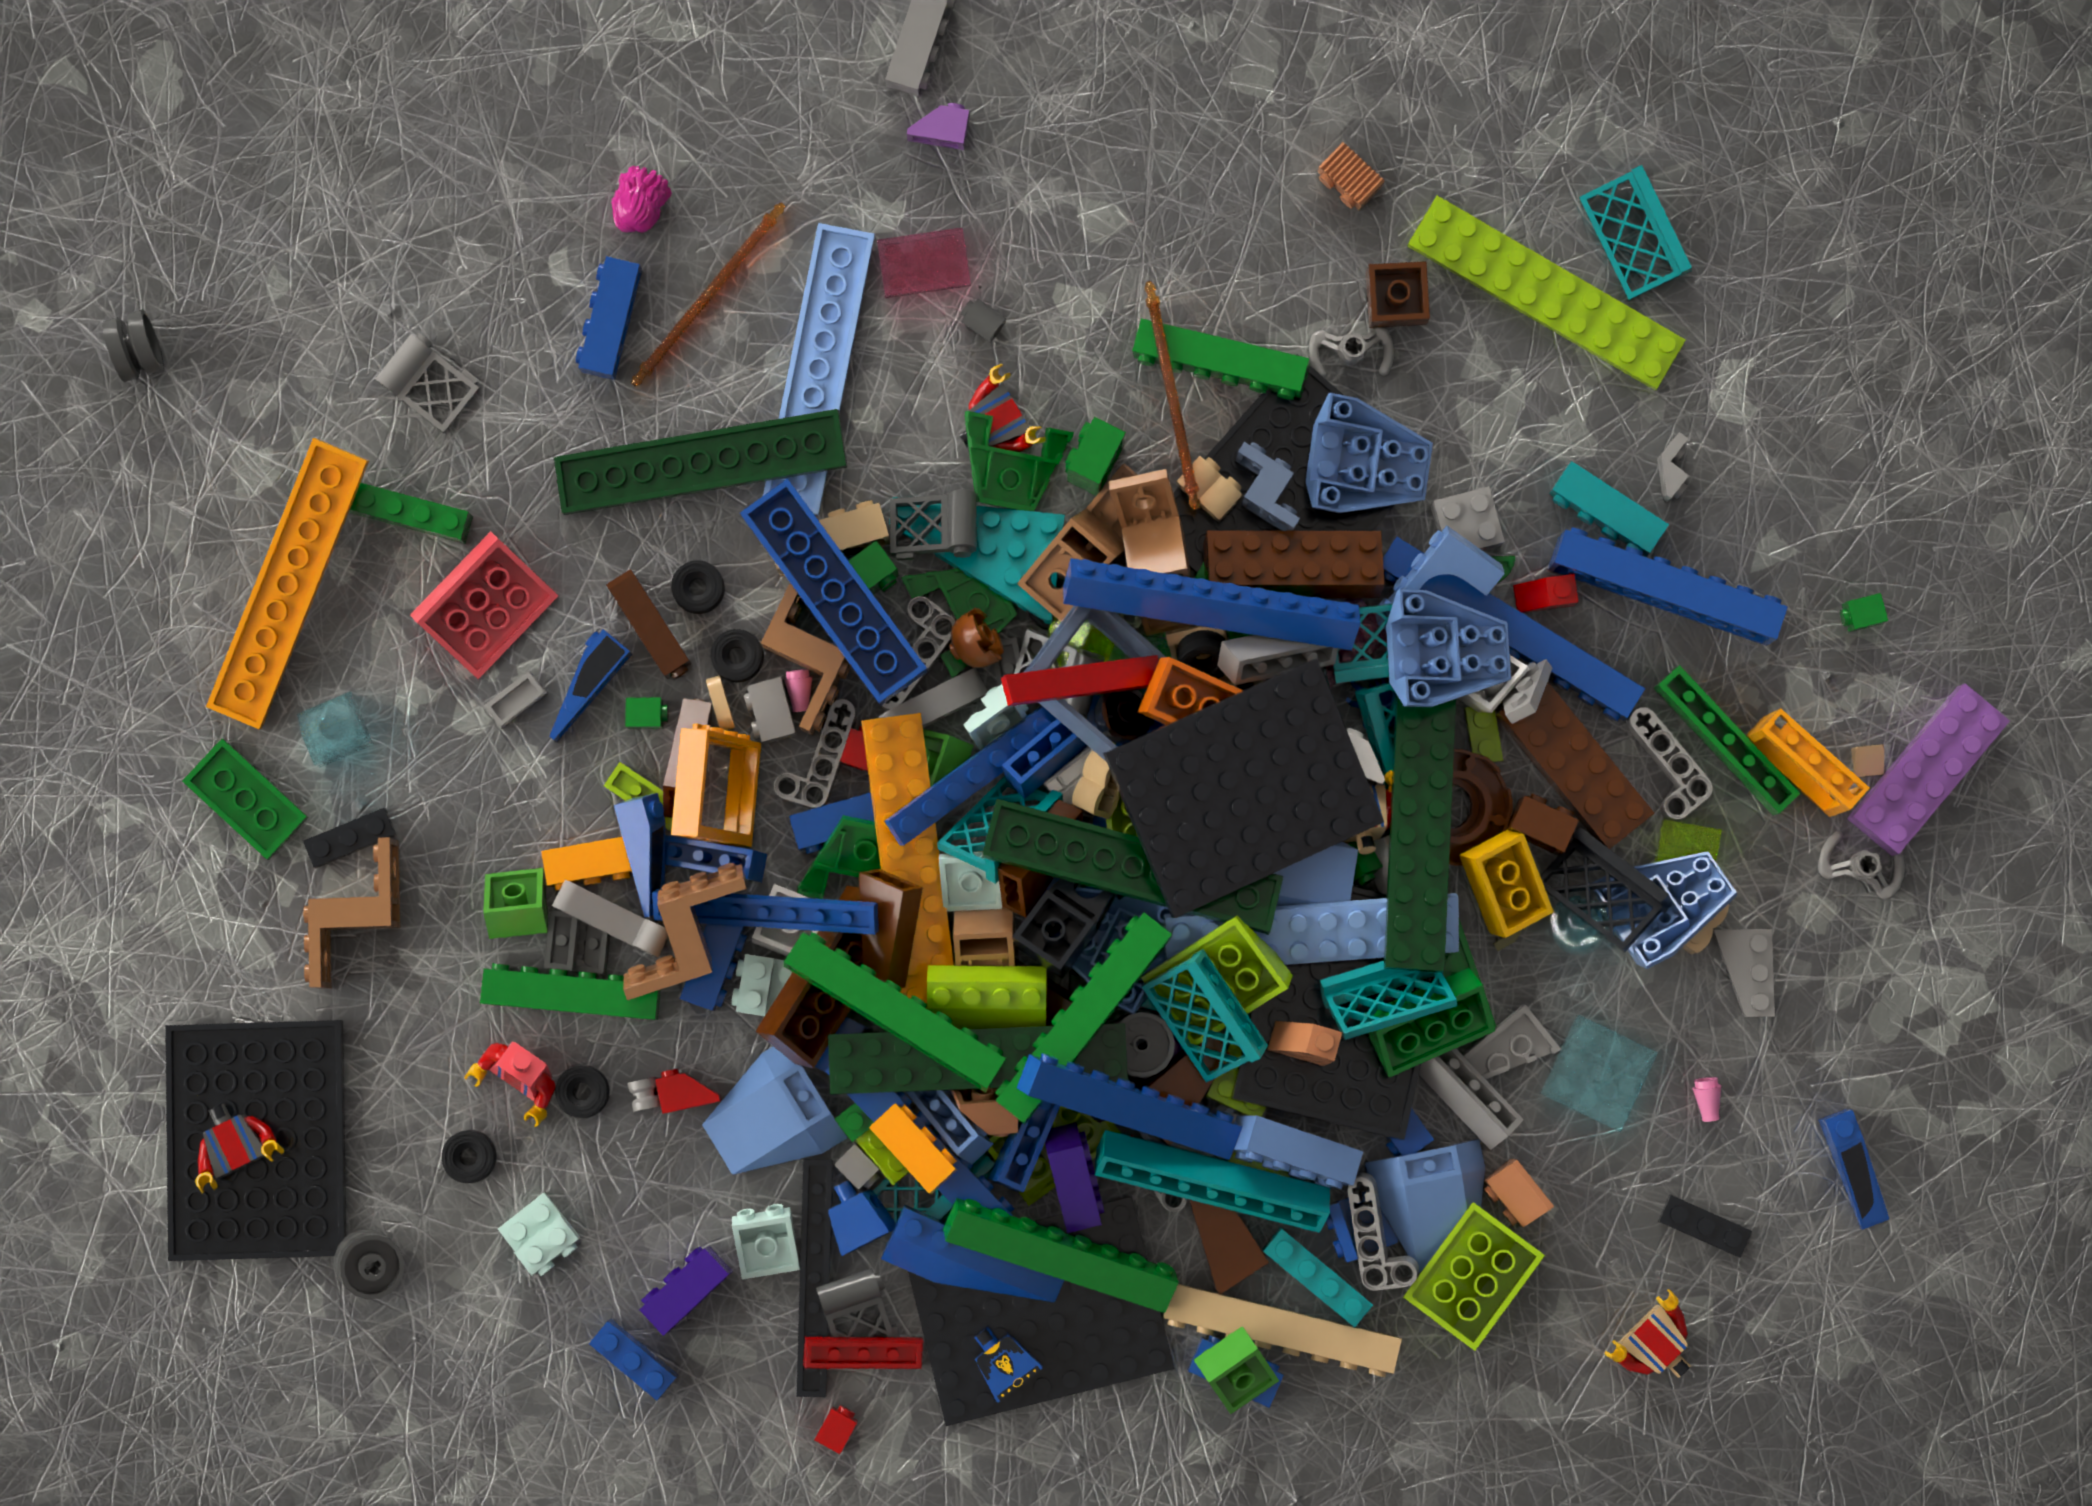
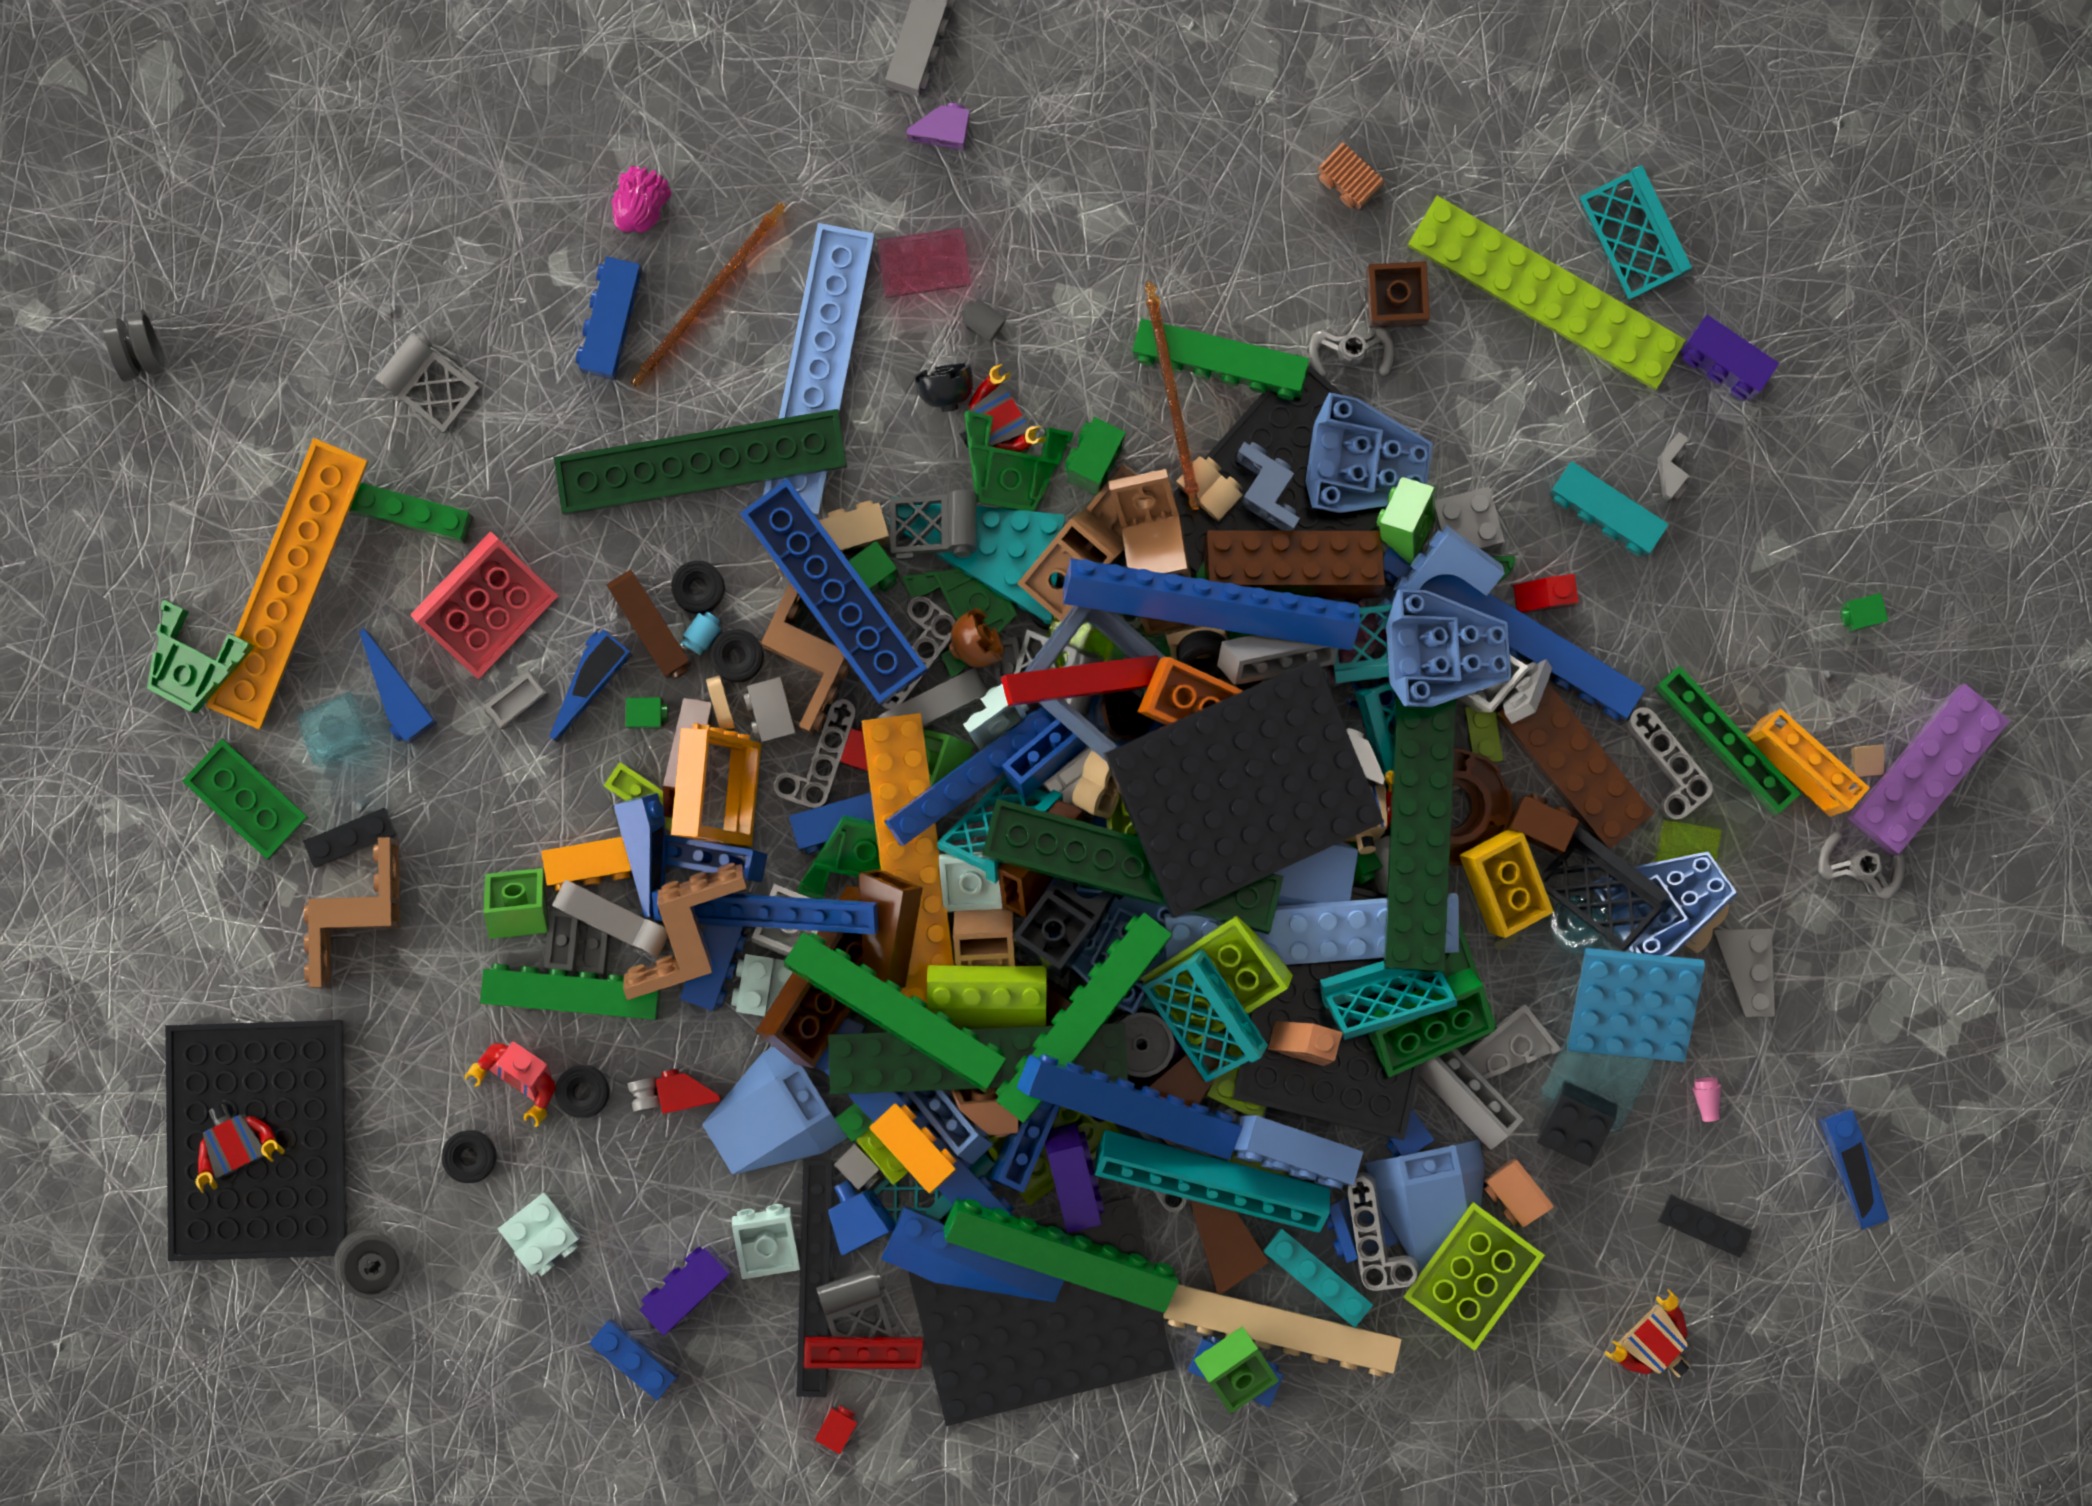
(184, 672): none -> wing
(401, 704): none -> blue slope
(701, 633): none -> medium azure brick
(799, 688): bright pink cone -> none
(945, 386): none -> black cylinder
(1004, 1363): torso -> none
(1408, 518): none -> bright green slope
(1577, 1123): none -> black brick
(1635, 1004): none -> dark azure plate
(1668, 587): blue brick -> none
(1728, 359): none -> dark purple brick

